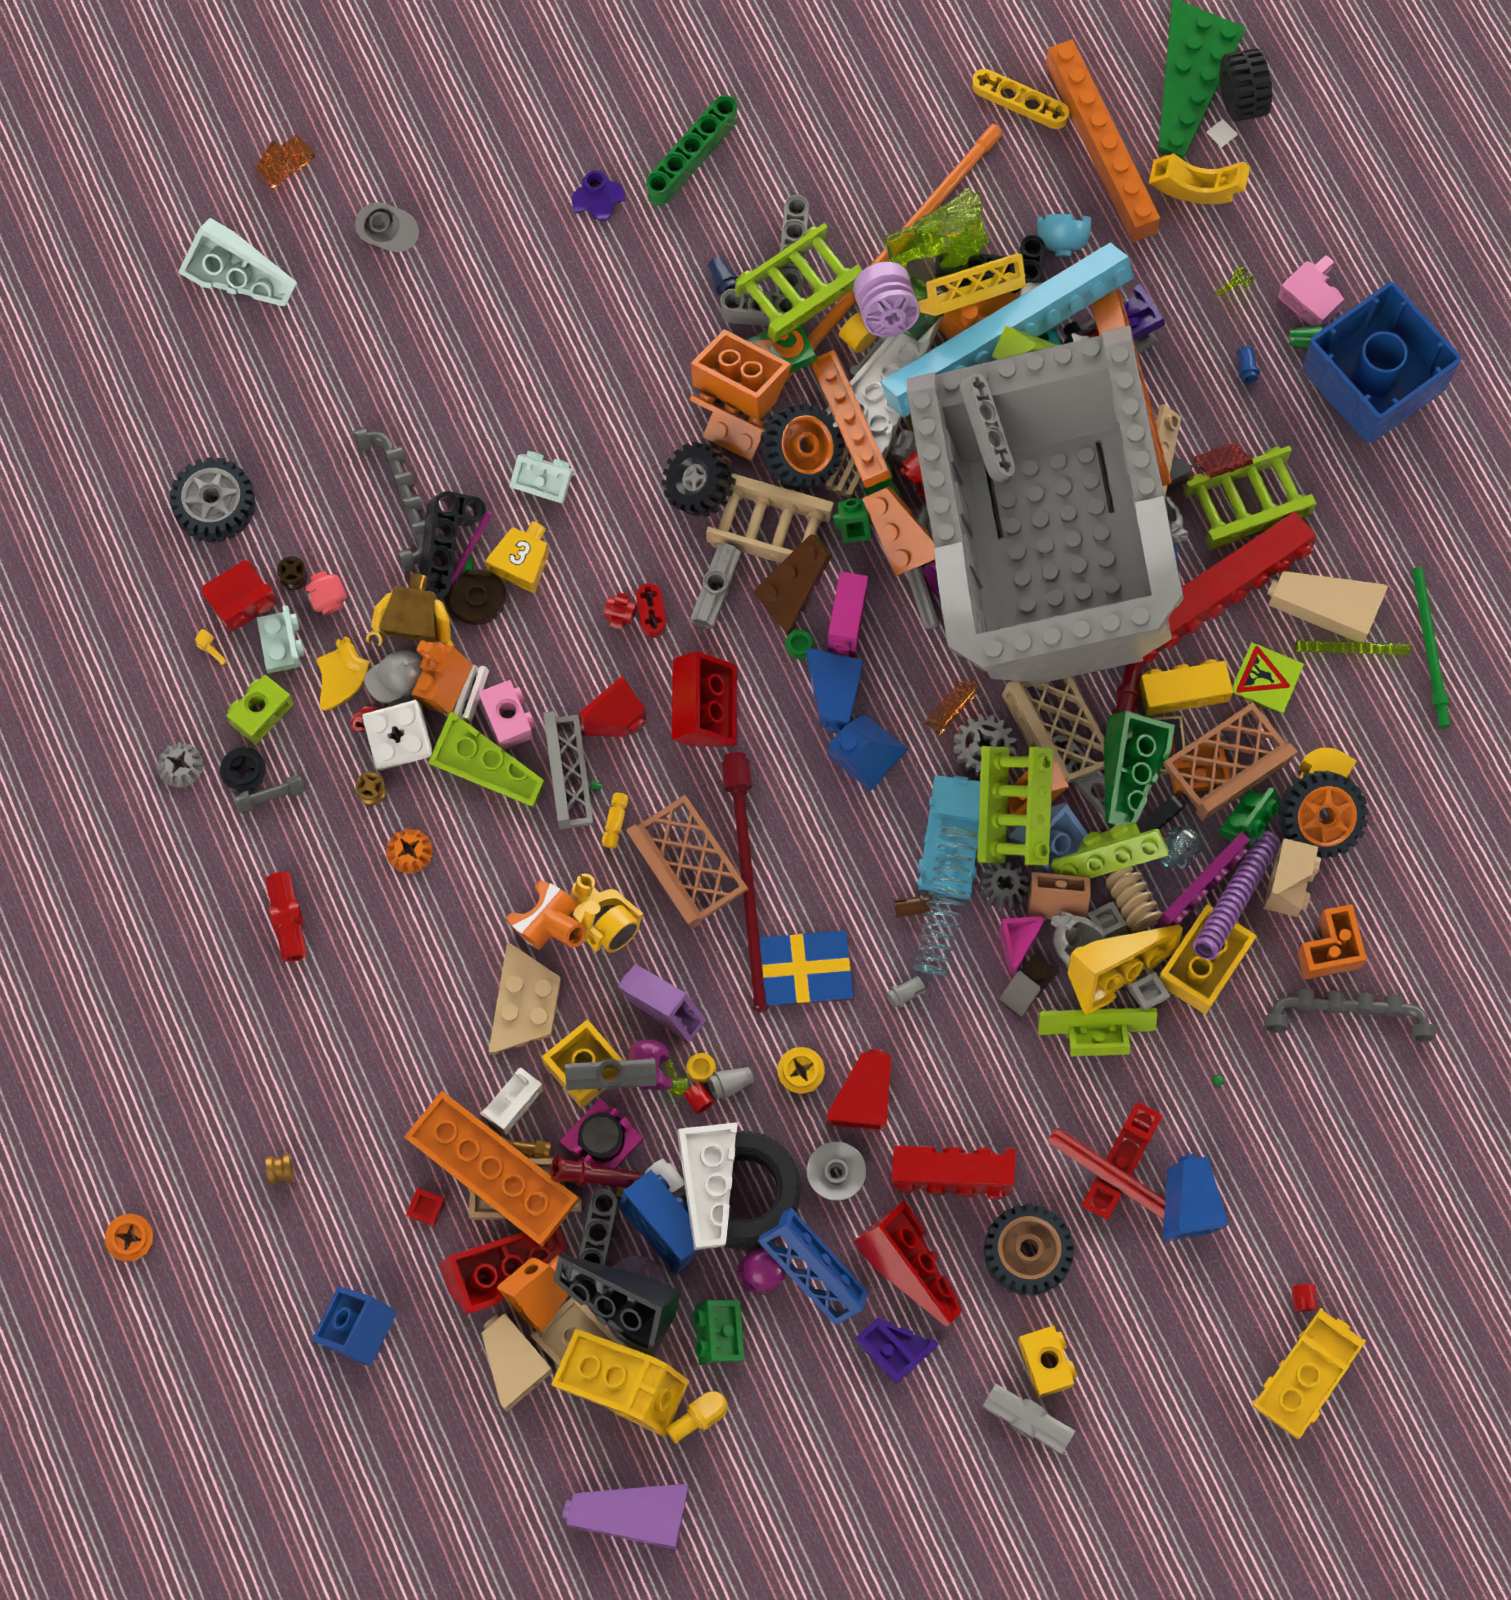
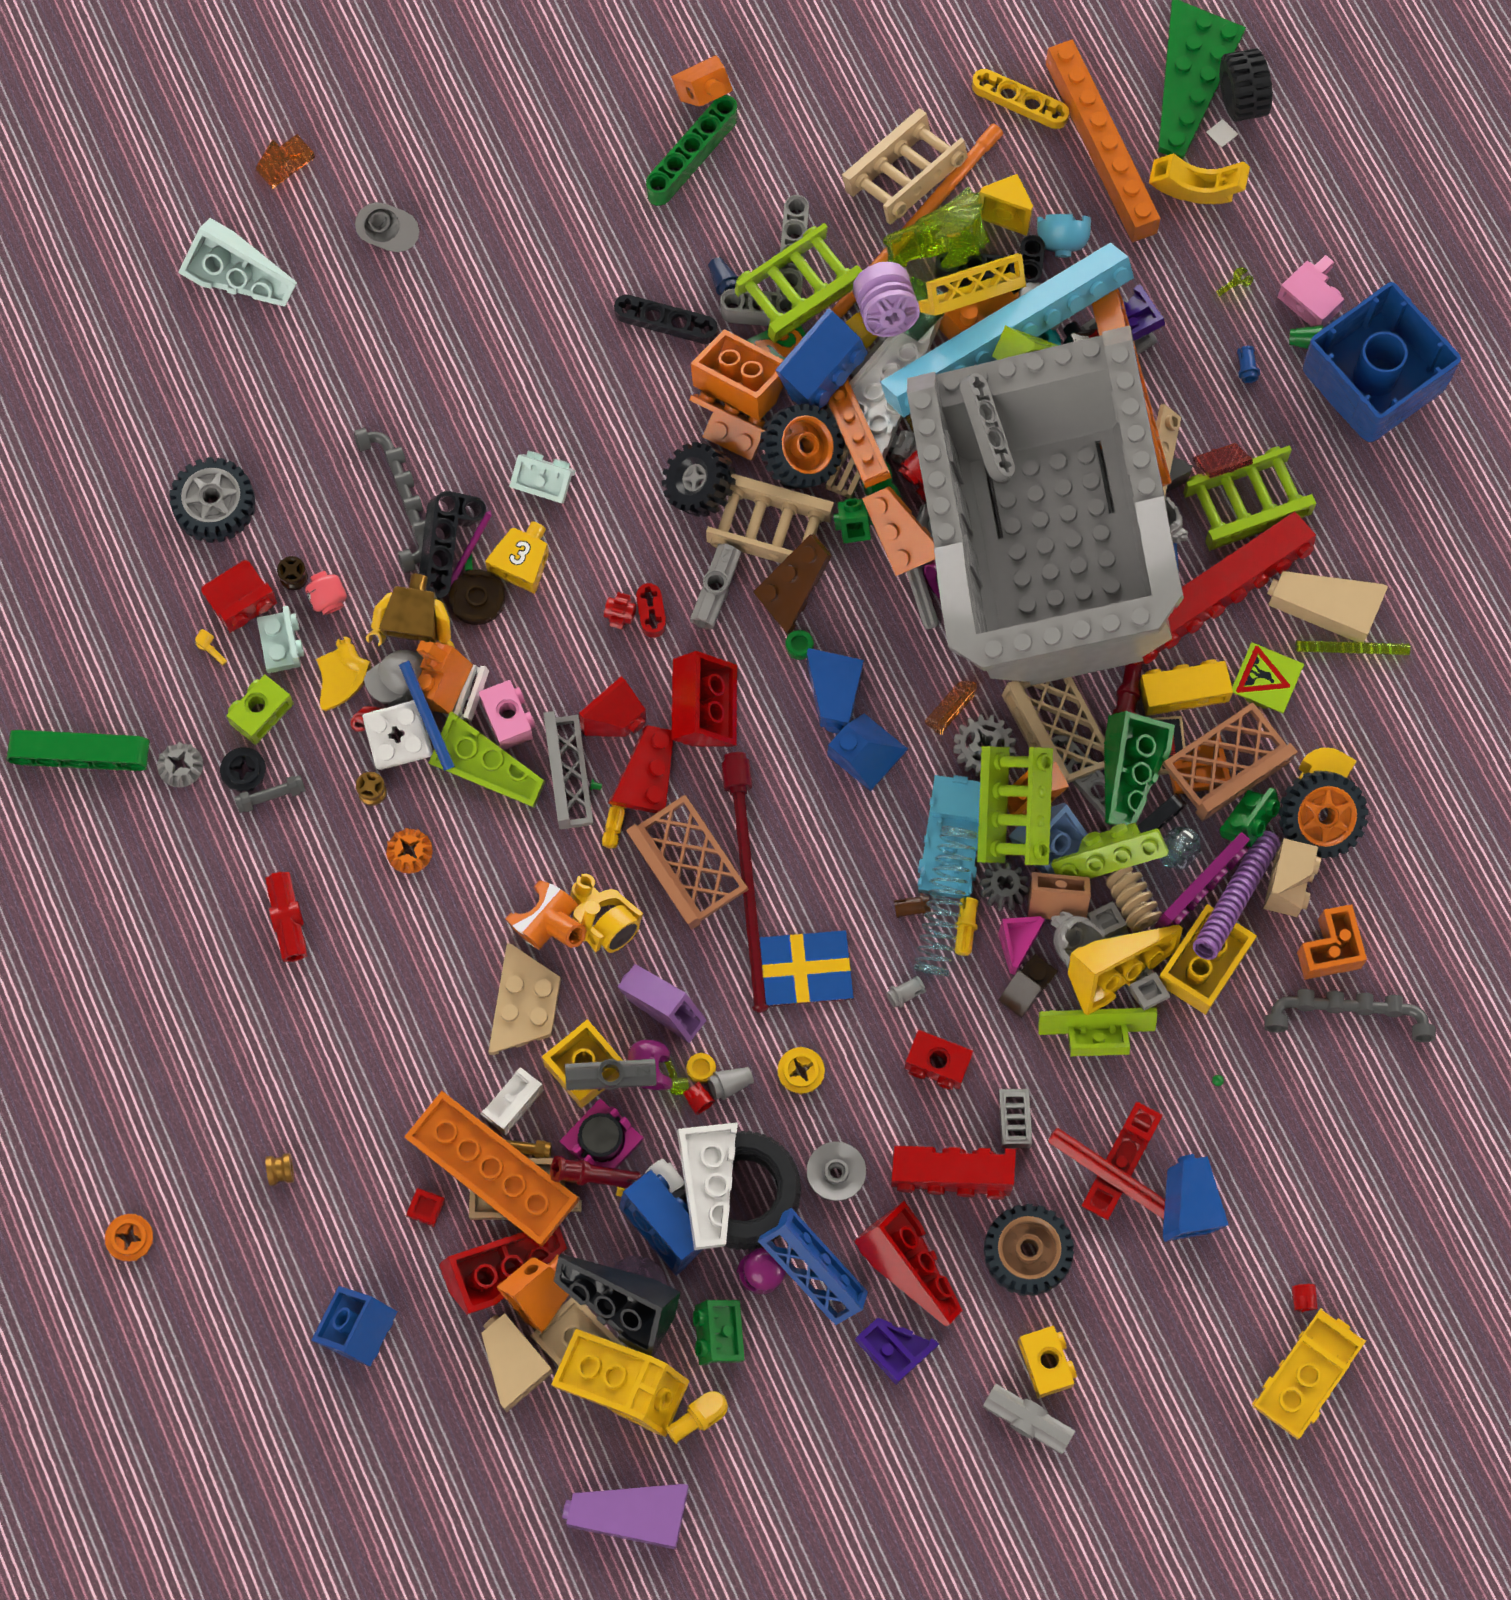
(78, 750): none -> green beam
(426, 715): none -> blue bar
(597, 199): dark purple plate -> none
(603, 1220): dark grey beam -> none
(646, 776): none -> red wing
(667, 314): none -> black beam
(706, 82): none -> orange torso
(821, 361): none -> blue slope
(847, 614): dark pink window -> none
(864, 1095): red slope -> none
(896, 145): none -> tan fence
(928, 1046): none -> red brick
(966, 926): none -> yellow axle
(1007, 205): none -> yellow slope
(1015, 1141): none -> light grey slope
(1439, 698): green bar -> none

